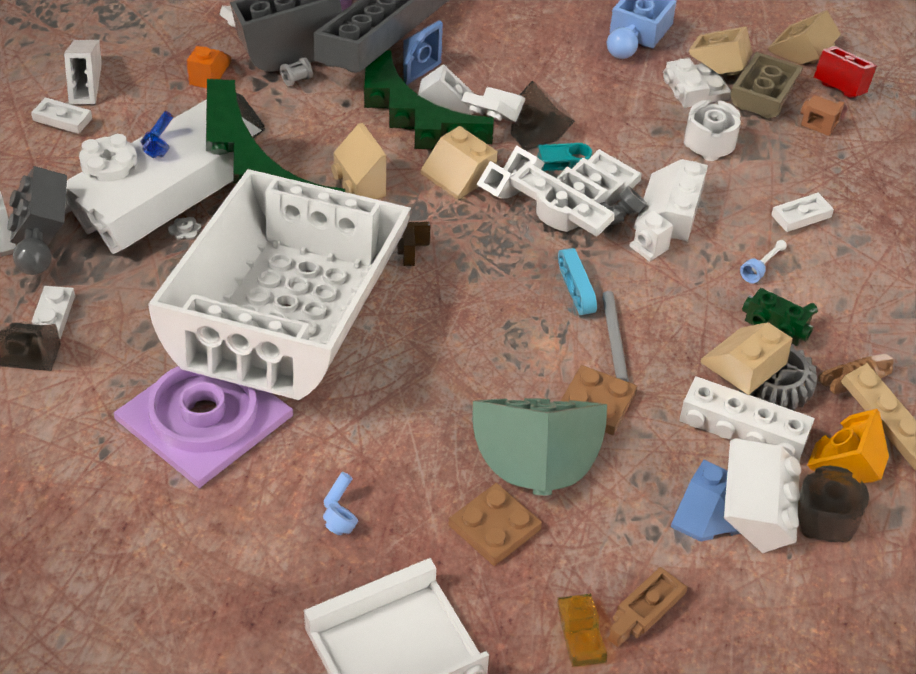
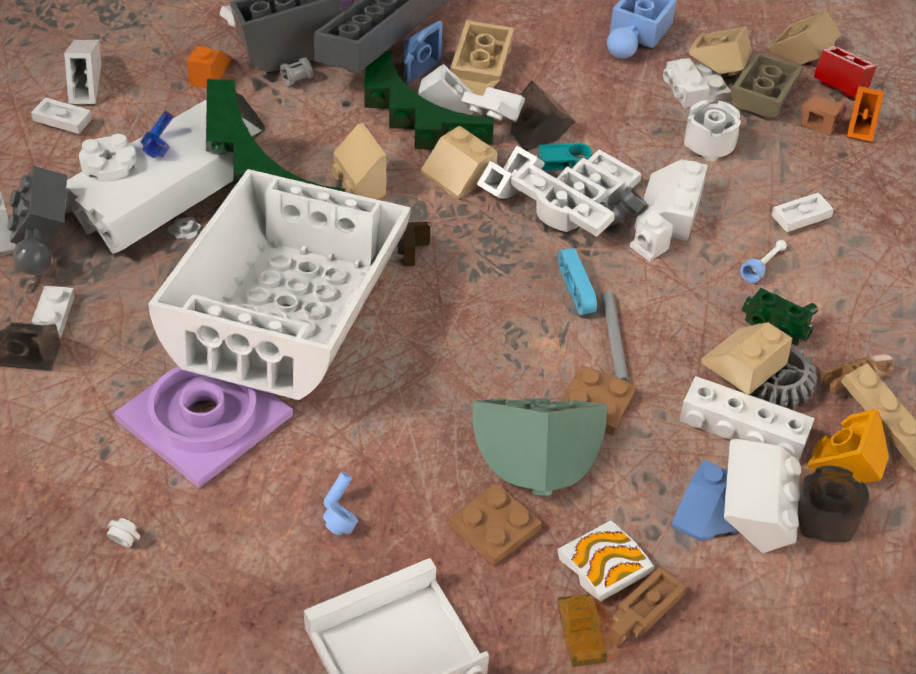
(123, 532): none -> white plate
(482, 55): none -> tan slope
(605, 560): none -> slope
(865, 114): none -> orange slope

